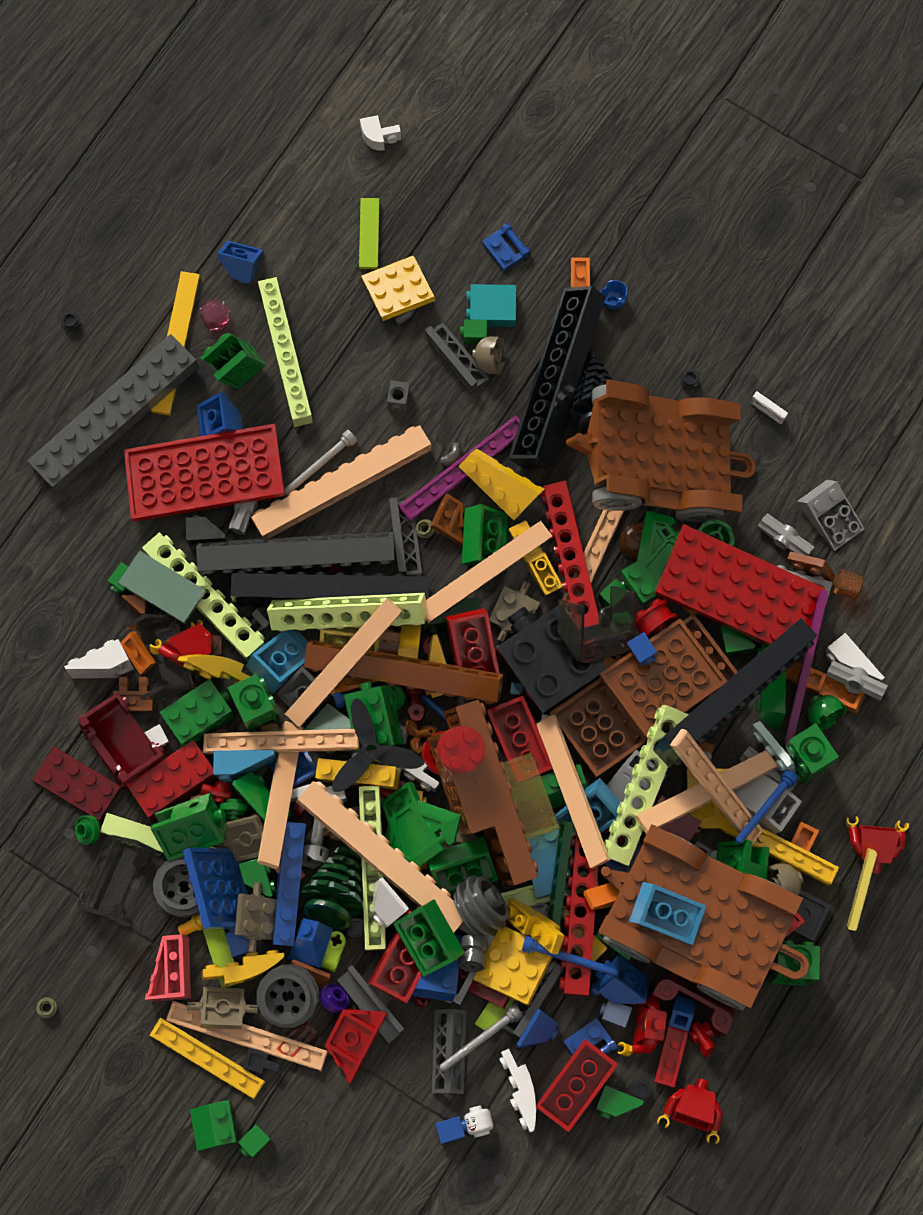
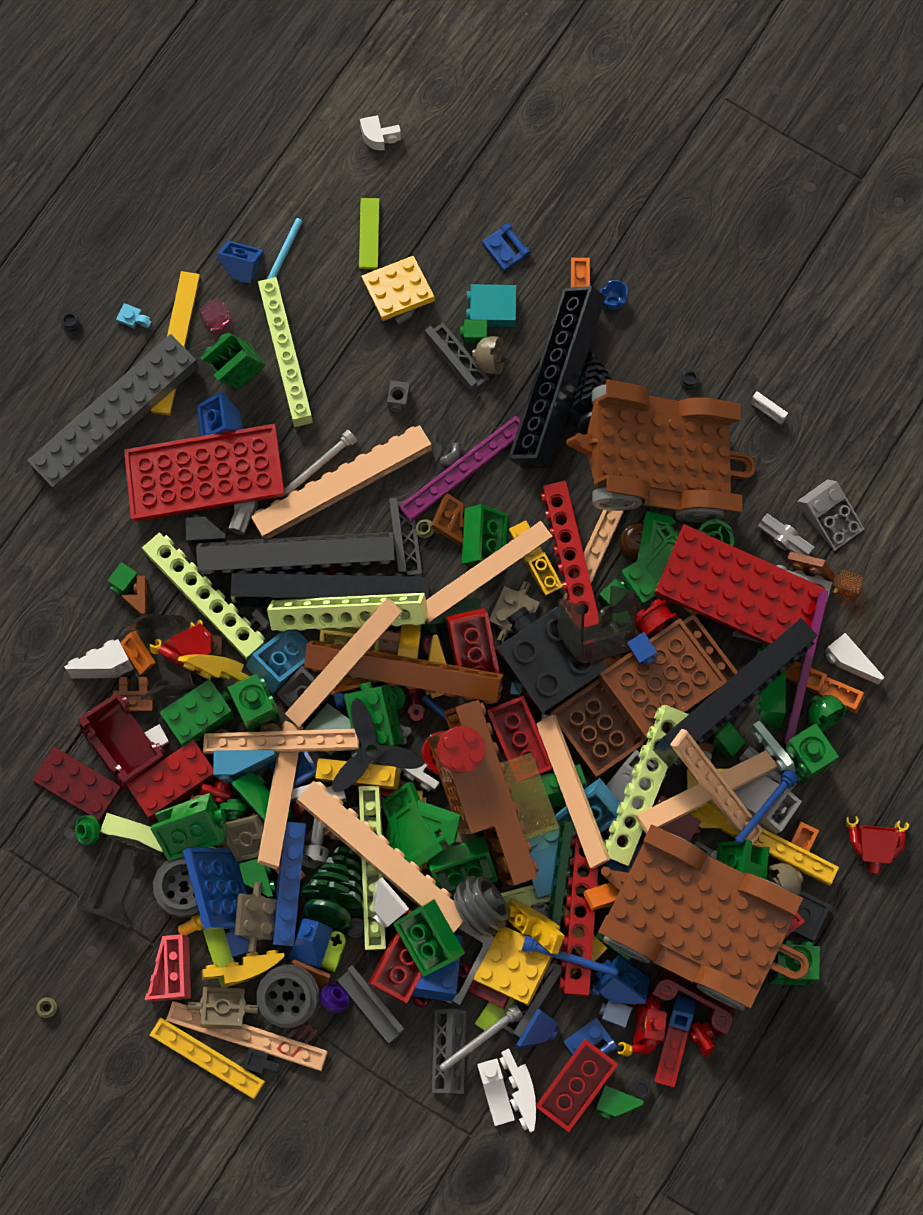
(131, 316): none -> medium azure plate
(162, 587): sand green tile -> none
(214, 1125): green slope -> none
(254, 1142): green brick -> none
(285, 249): none -> medium azure bar
(353, 1038): red wing -> none
(424, 732): dark orange plant -> none
(451, 1129): blue brick -> none
(475, 950): dark grey wheel -> none
(478, 1121): white head -> none
(495, 1092): none -> white slope
(500, 483): yellow wedge -> none
(667, 913): dark azure slope -> none
(695, 1108): red torso -> none
(728, 741): none -> green slope
(734, 643): green slope -> none
(856, 680): light grey piece -> none
(862, 888): light yellow tile -> none

